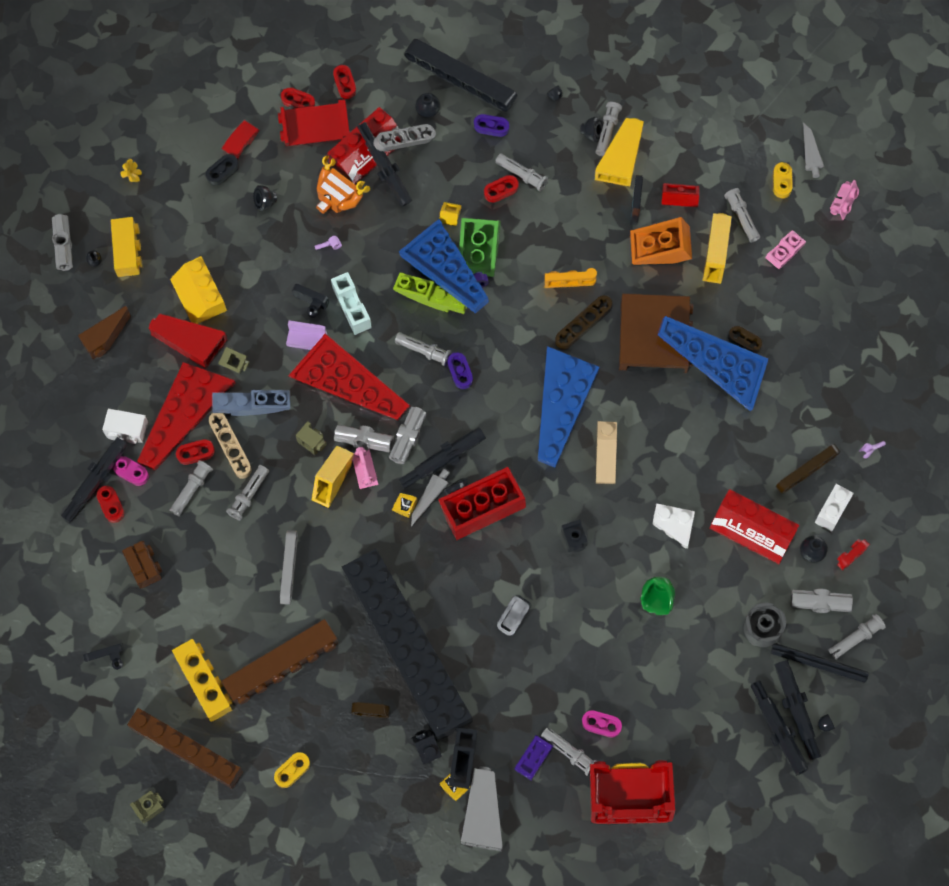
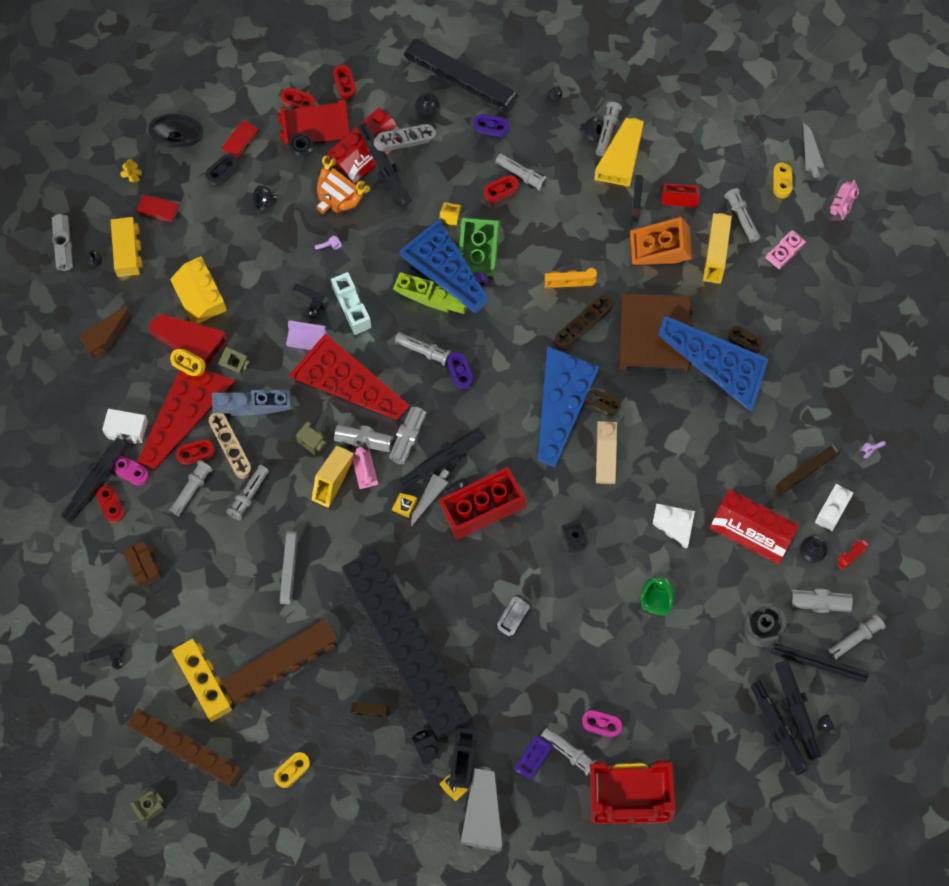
(157, 207): none -> red slope
(175, 130): none -> black dish
(189, 363): none -> yellow plate
(301, 144): none -> black brick
(604, 398): none -> dark brown beam

